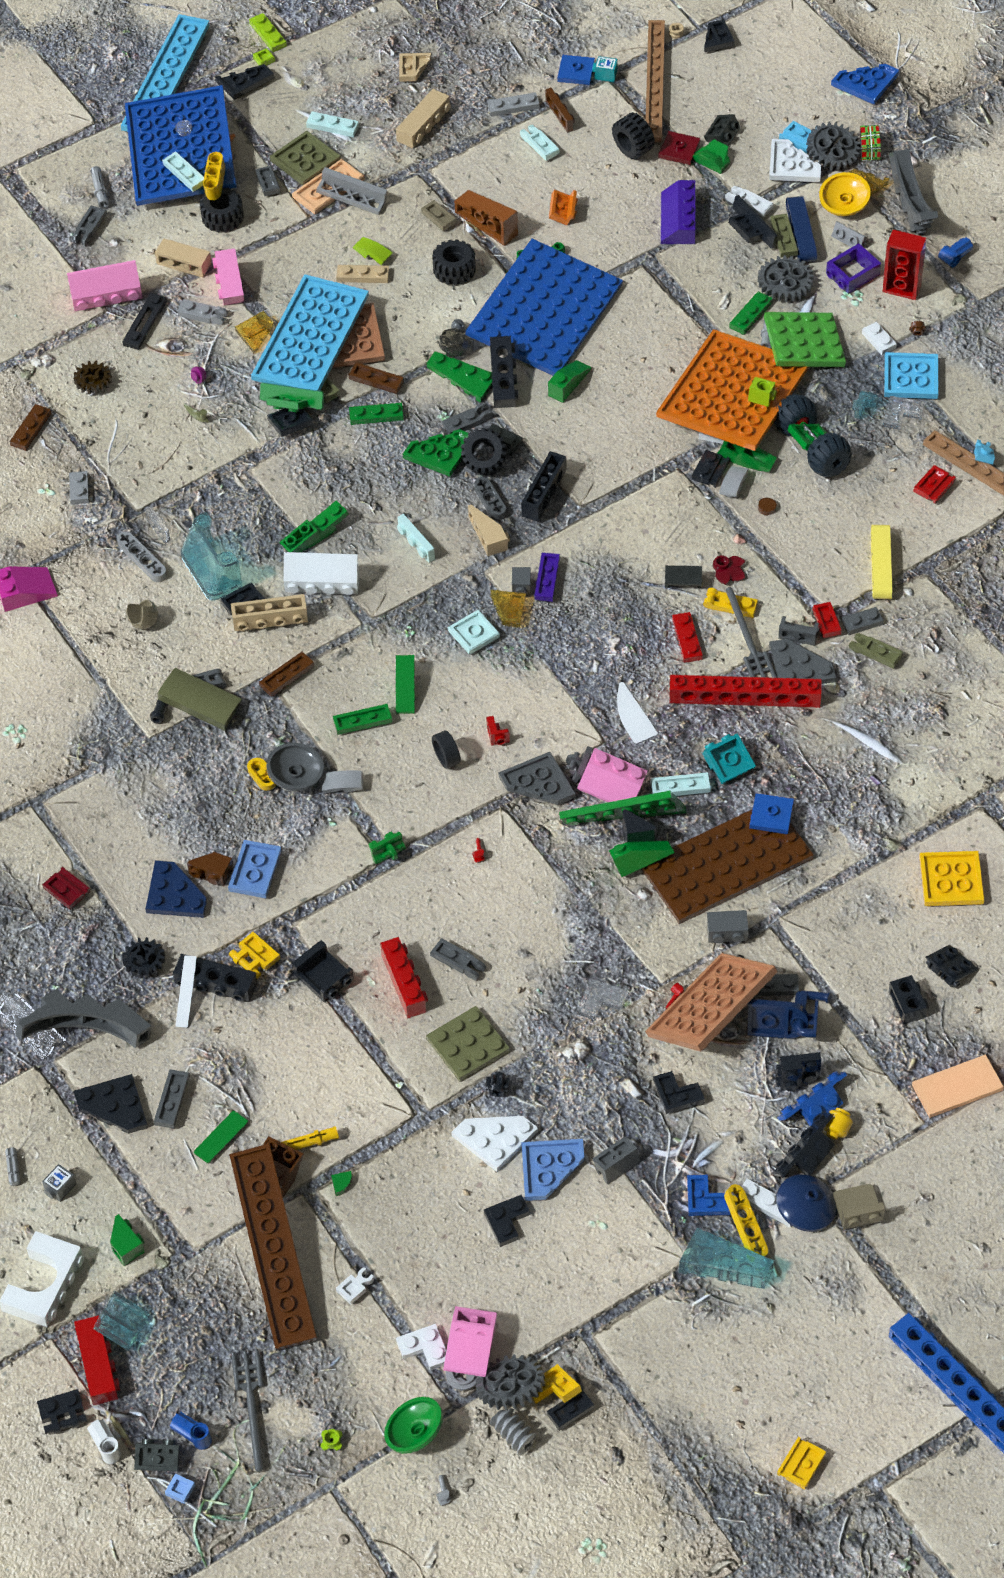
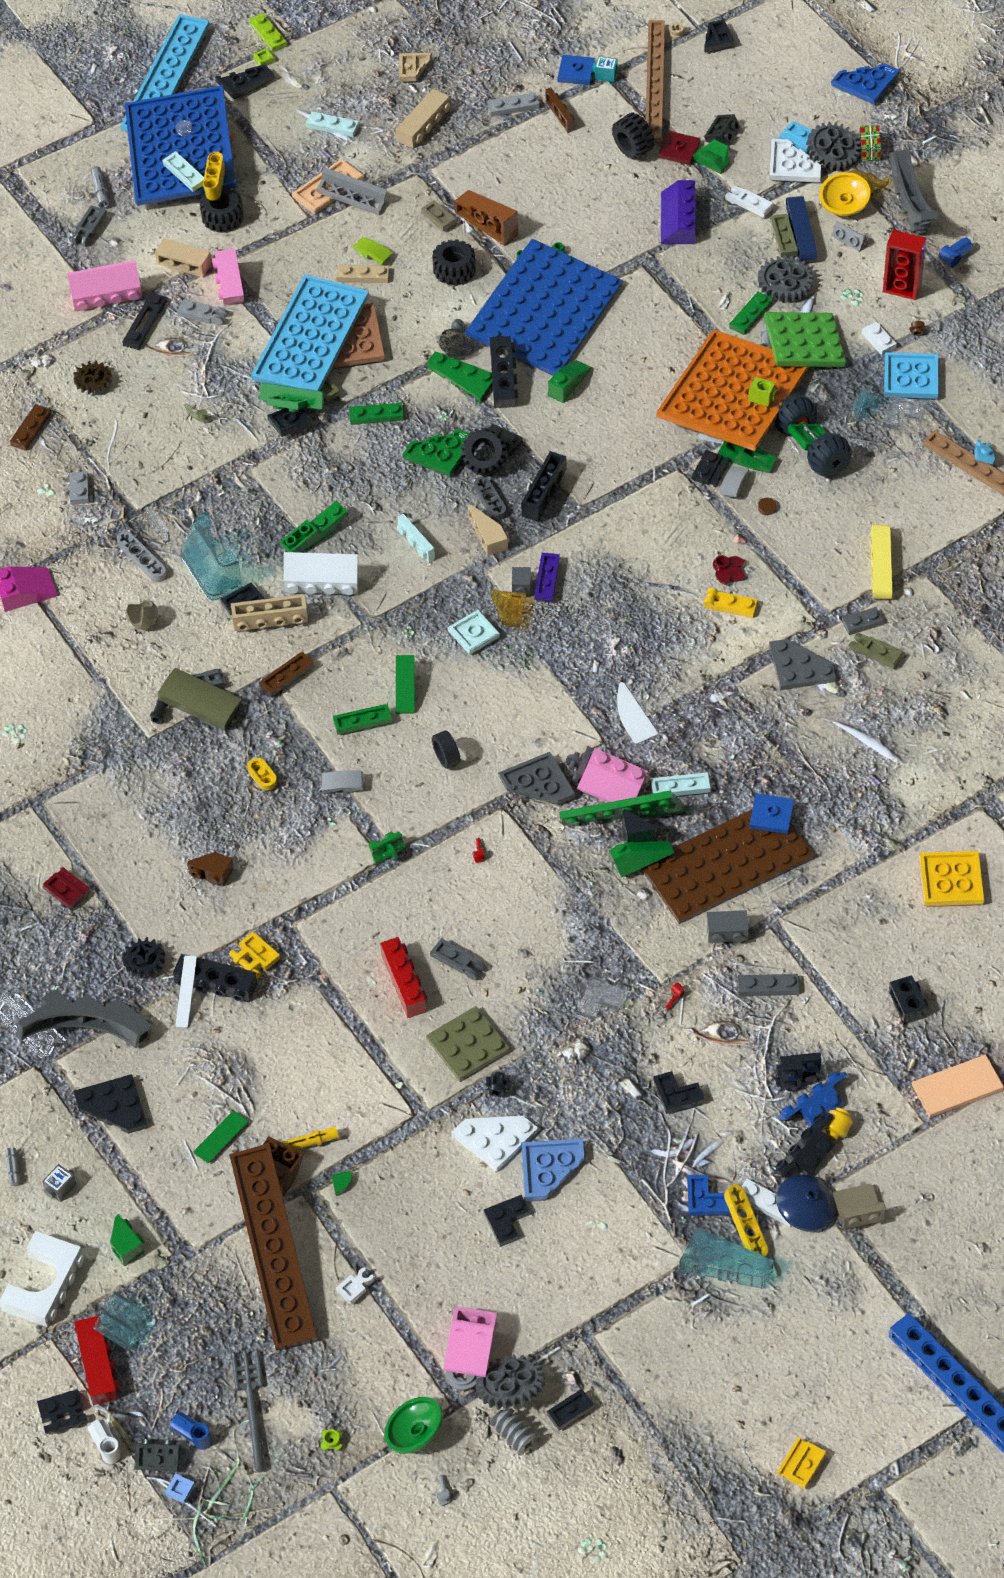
(171, 1098): dark grey plate -> none
(174, 892): dark blue plate -> none
(198, 374): magenta plate -> none
(254, 869): medium blue plate -> none
(255, 330): clear yellow wing -> none
(267, 181): dark grey plate -> none
(298, 760): dark grey dish -> none
(304, 157): olive plate -> none
(322, 972): black panel -> none
(376, 378): reddish brown plate -> none
(423, 1341): white plate -> none
(468, 418): dark grey hinge -> none
(496, 736): red bracket -> none
(539, 142): light aqua hinge -> none
(560, 1383): yellow plate -> none
(563, 206): orange bracket -> none
(616, 1160): dark grey hinge -> none
(683, 575): pearl dark grey hinge -> none
(687, 637): red plate -> none
(711, 1002): nougat plate -> none
(728, 758): teal plate -> none
(745, 691): red brick -> none
(750, 224): black bracket -> none
(754, 655): dark grey piece -> none
(785, 1018): dark blue plate -> none
(797, 632): dark grey hinge -> none
(827, 619): red plate -> none
(858, 253): dark purple window -> none
(934, 484): red plate -> none
(950, 964): black hinge -> none

